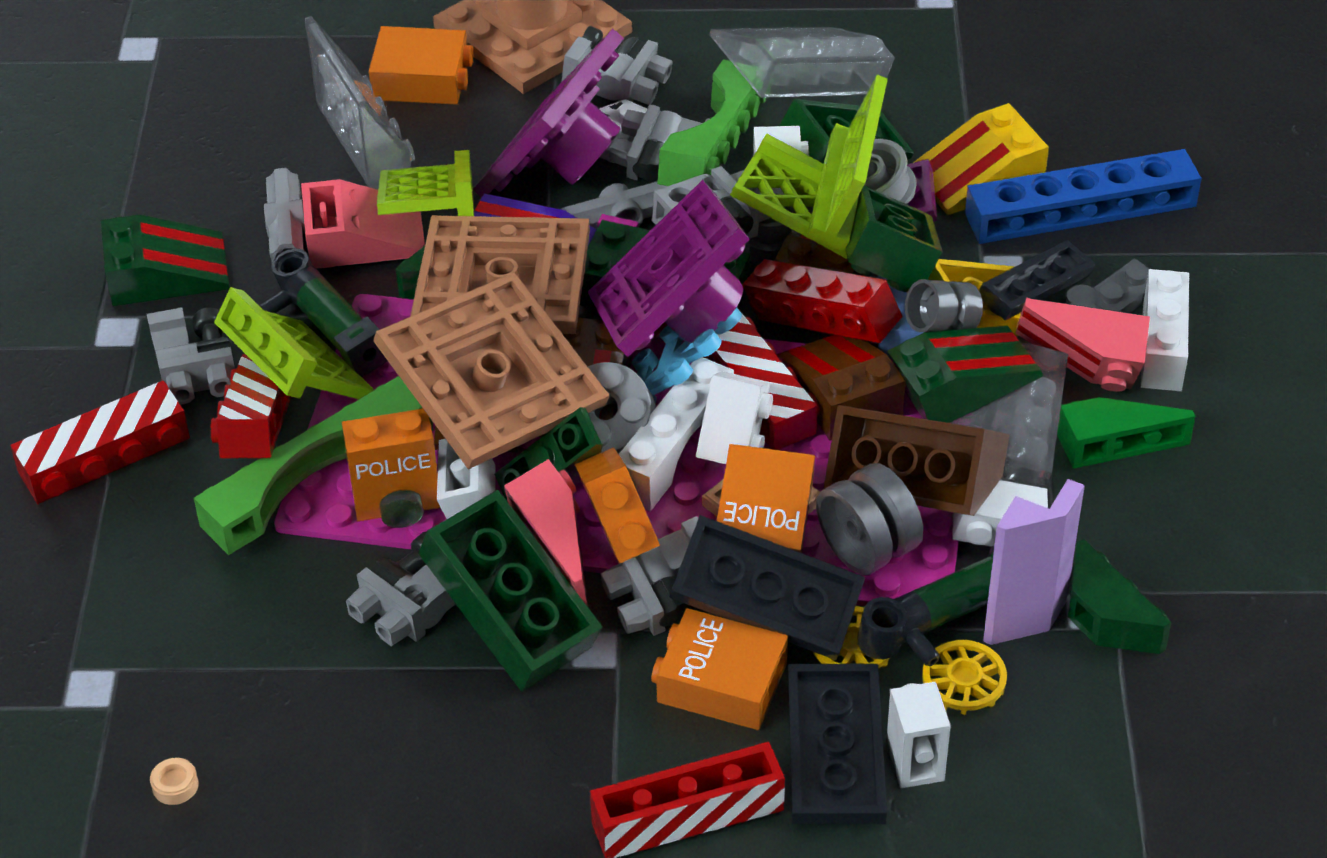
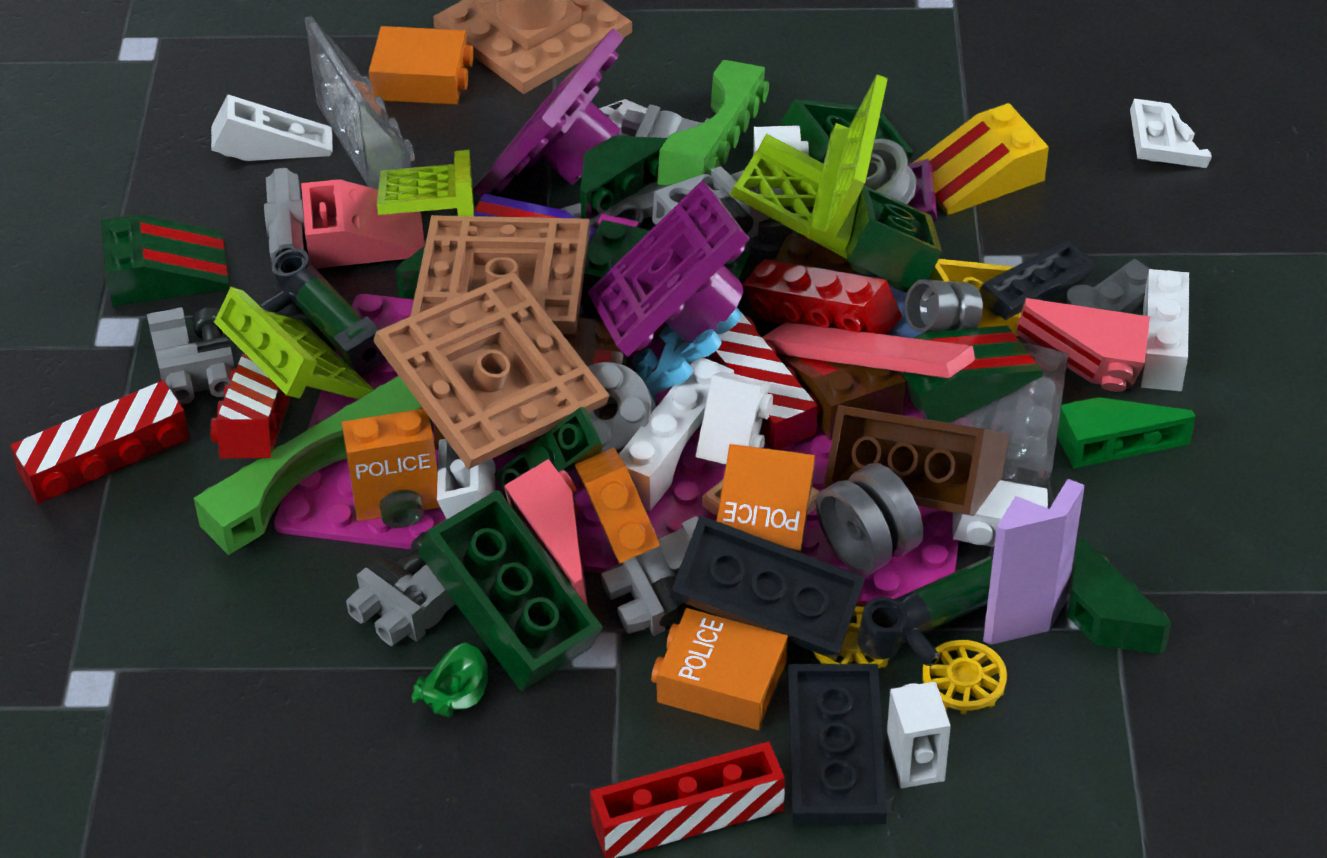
(174, 781): light nougat tile -> none
(264, 133): none -> white slope
(454, 682): none -> green hat
(616, 171): none -> dark green slope
(629, 73): light grey hips -> none
(805, 59): clear slope -> none
(871, 349): none -> coral tile
(1082, 196): blue brick -> none
(1163, 136): none -> white wing

